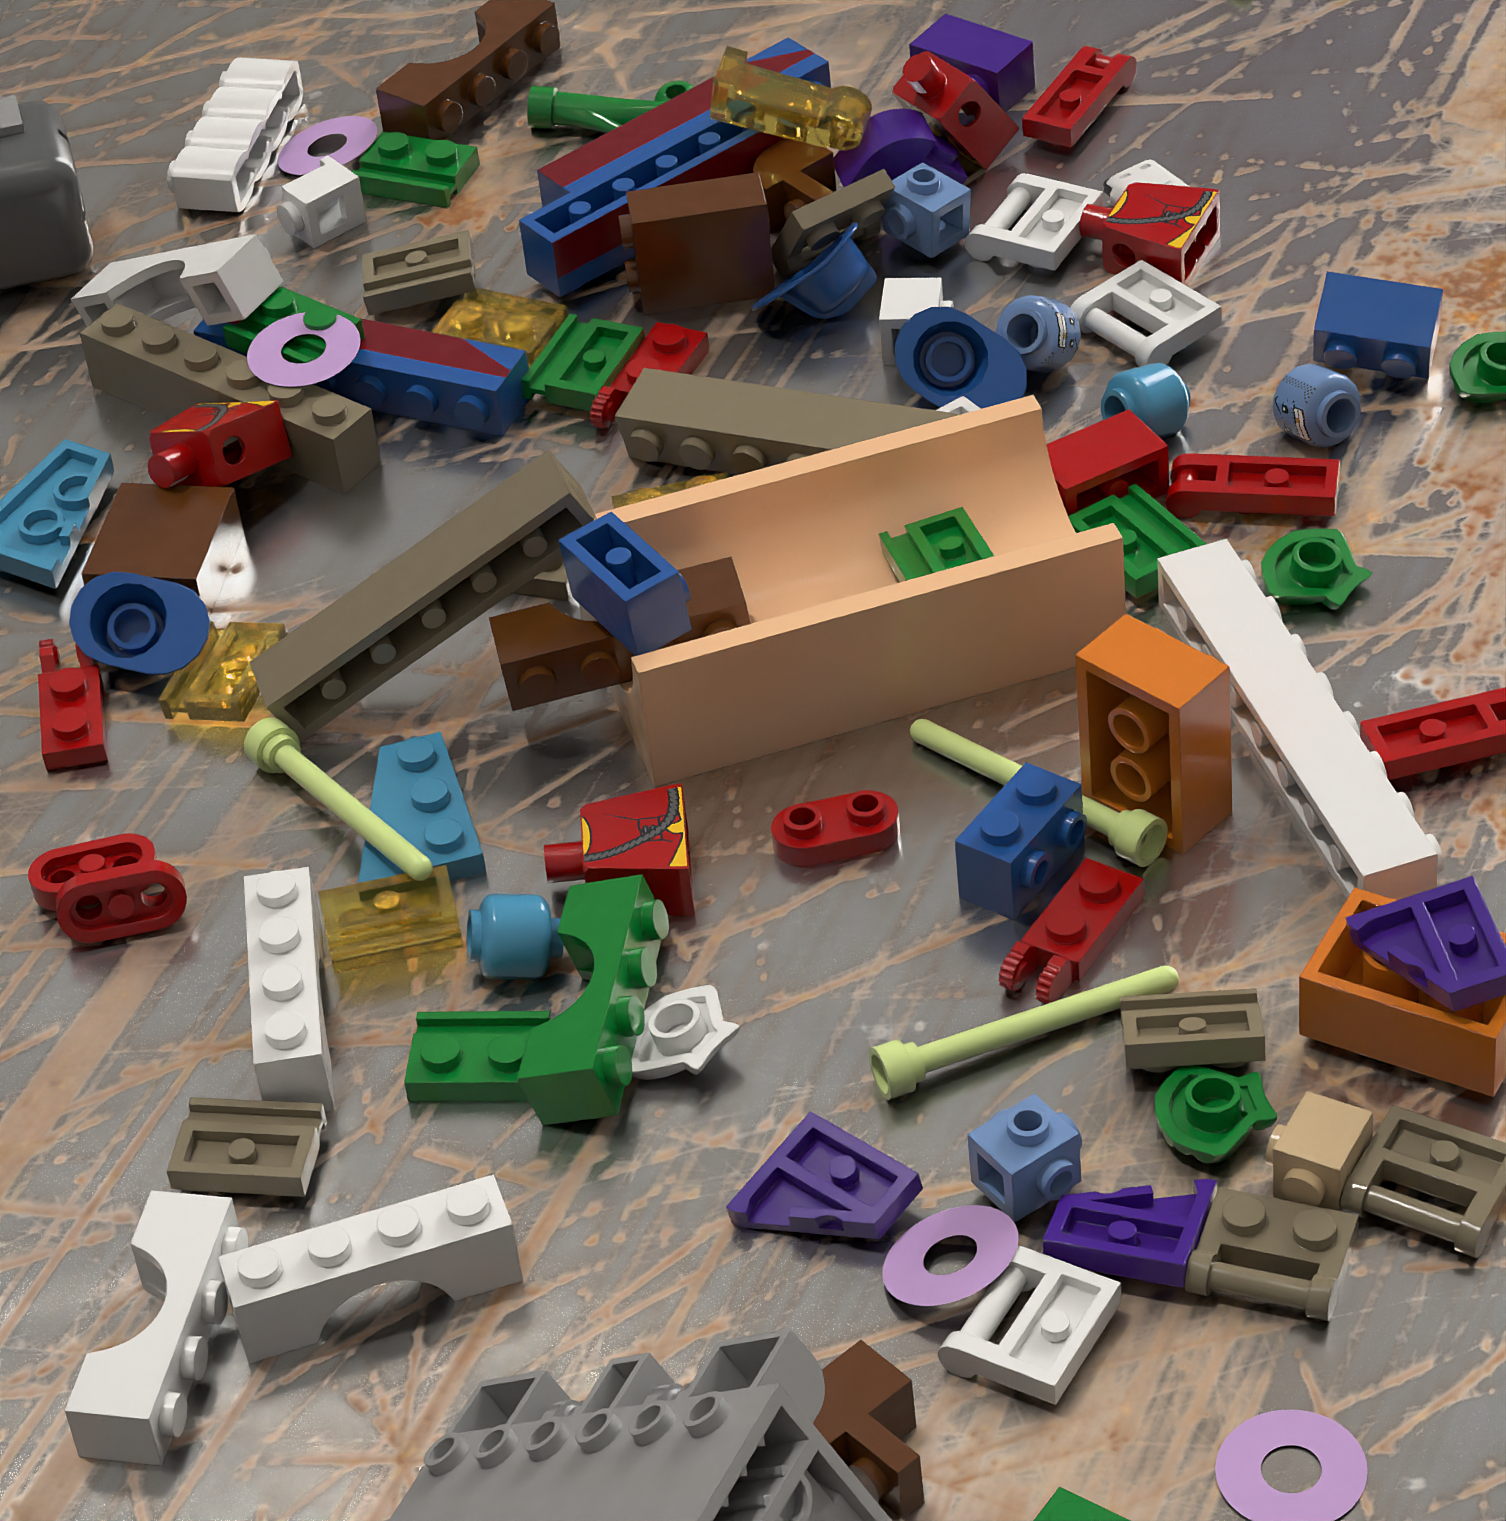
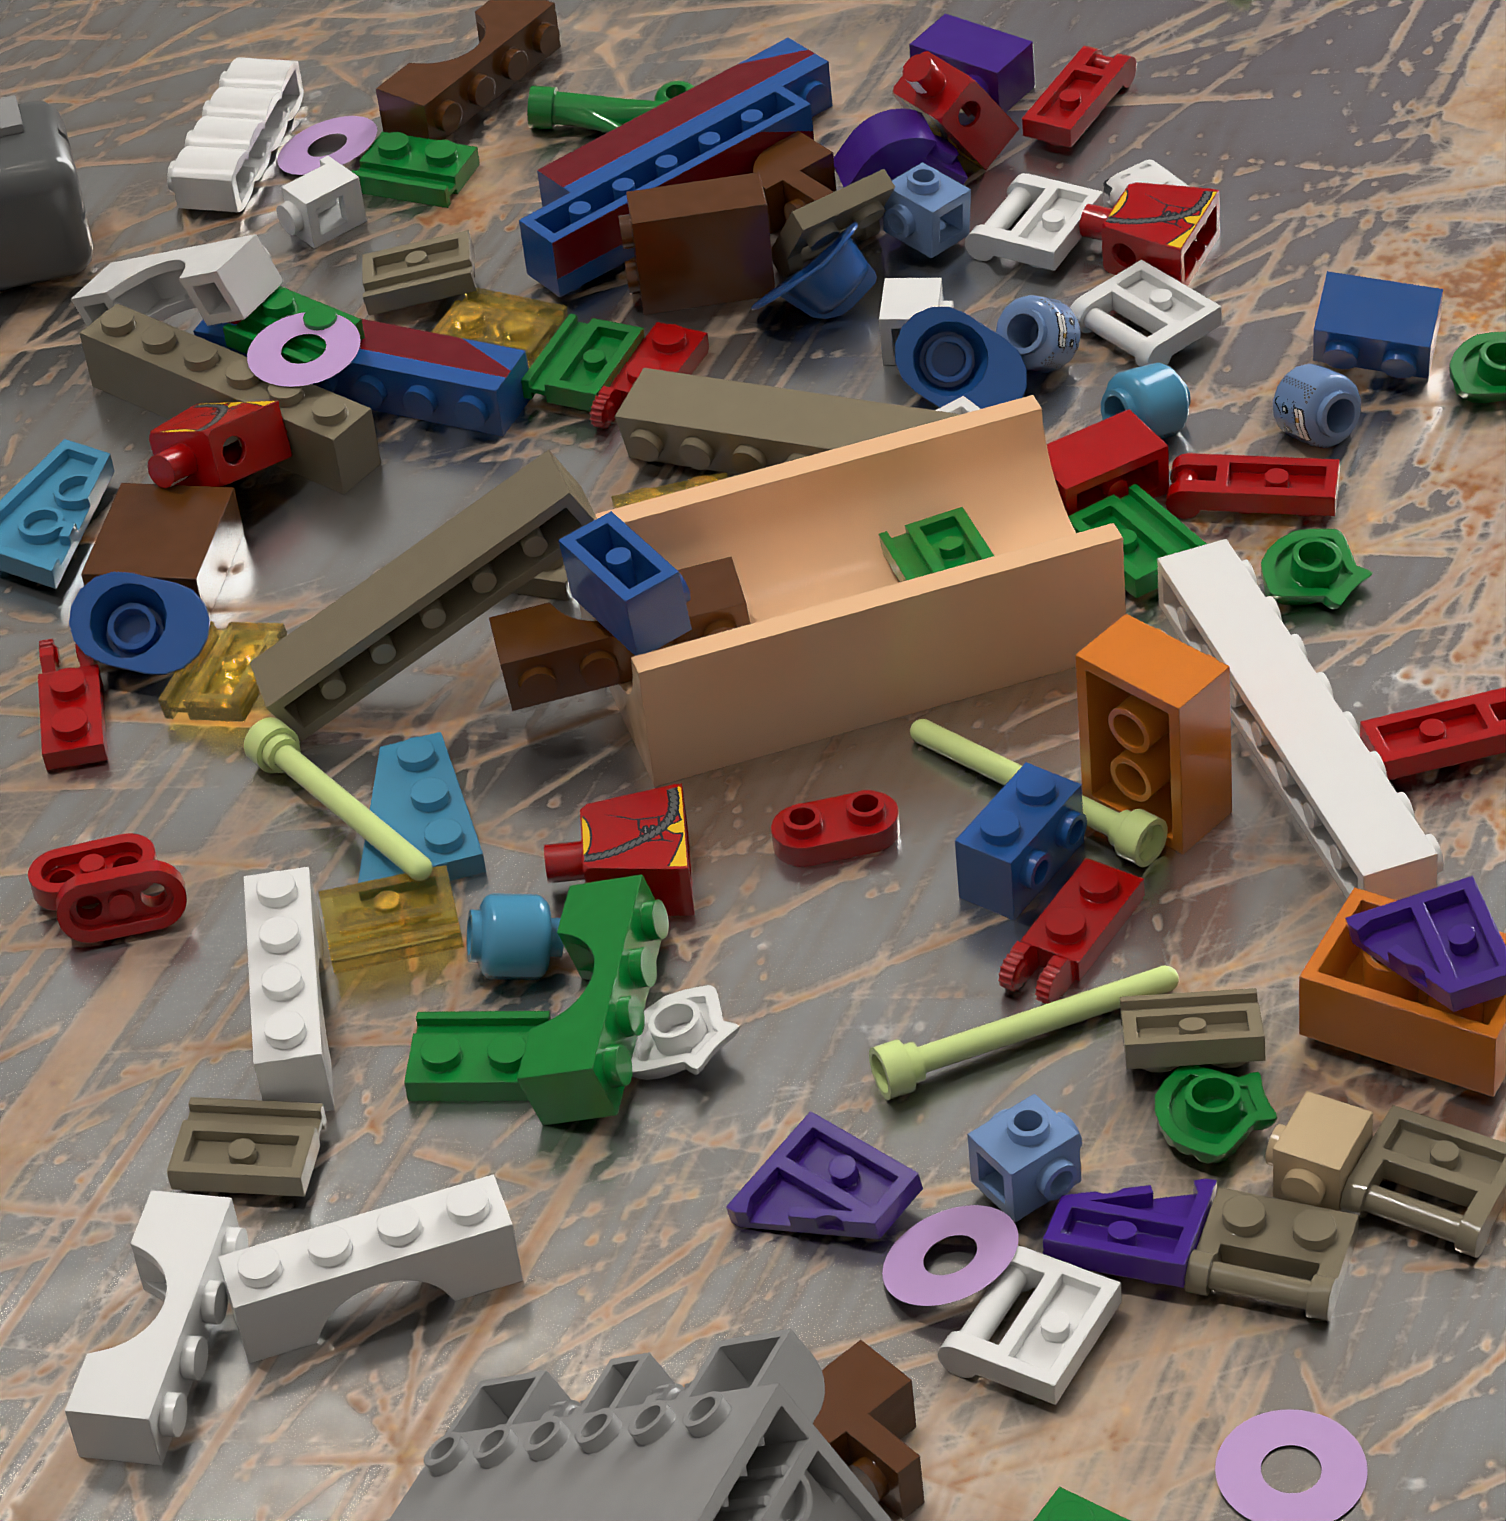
(787, 104): clear yellow leg -> none

